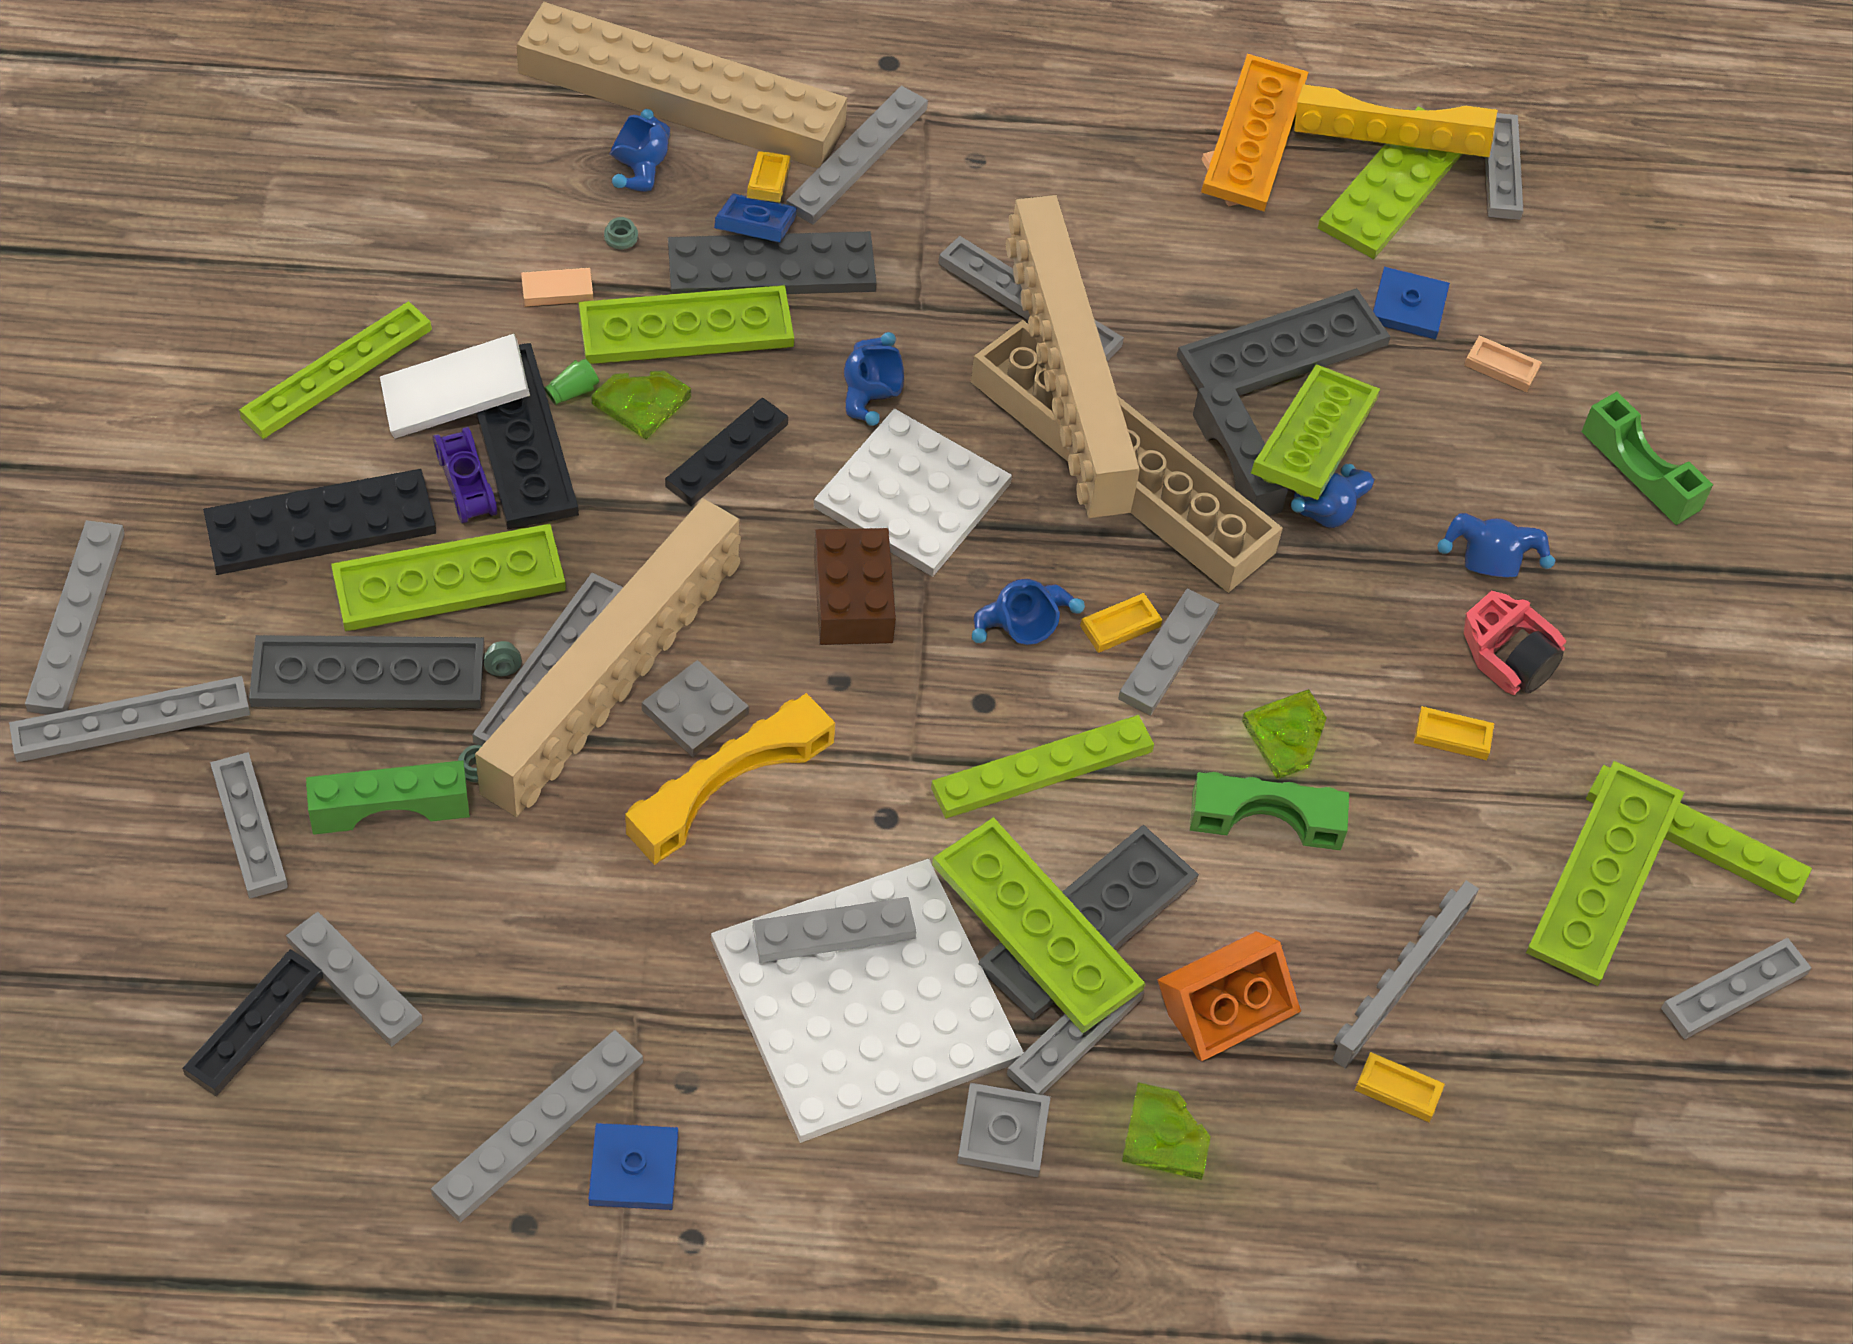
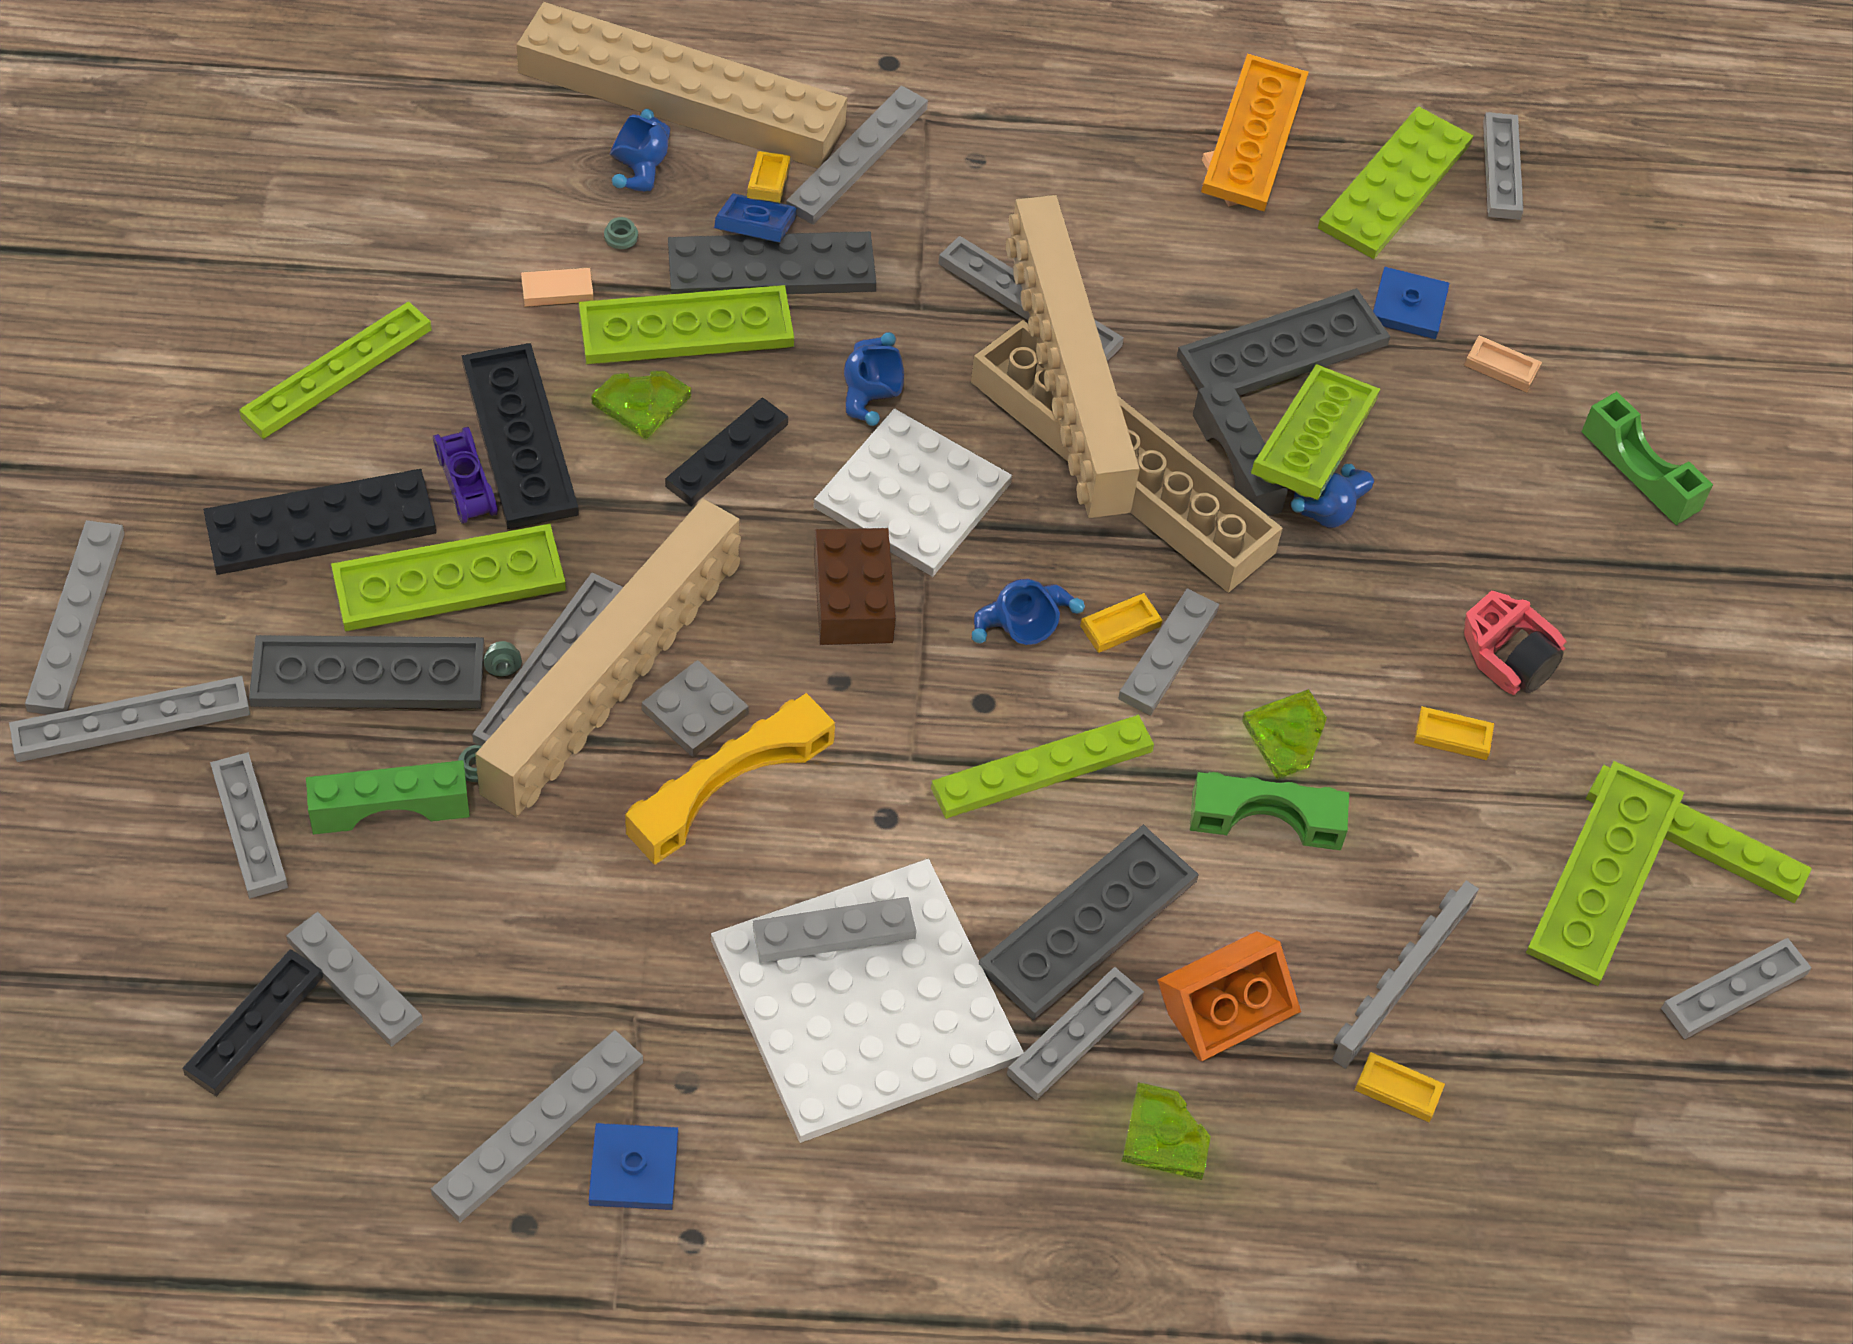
(454, 386): white tile -> none
(572, 382): bright green cone -> none
(1004, 1130): light grey plate -> none
(1038, 924): lime plate -> none
(1450, 130): yellow arch -> none
(1496, 545): blue piece -> none

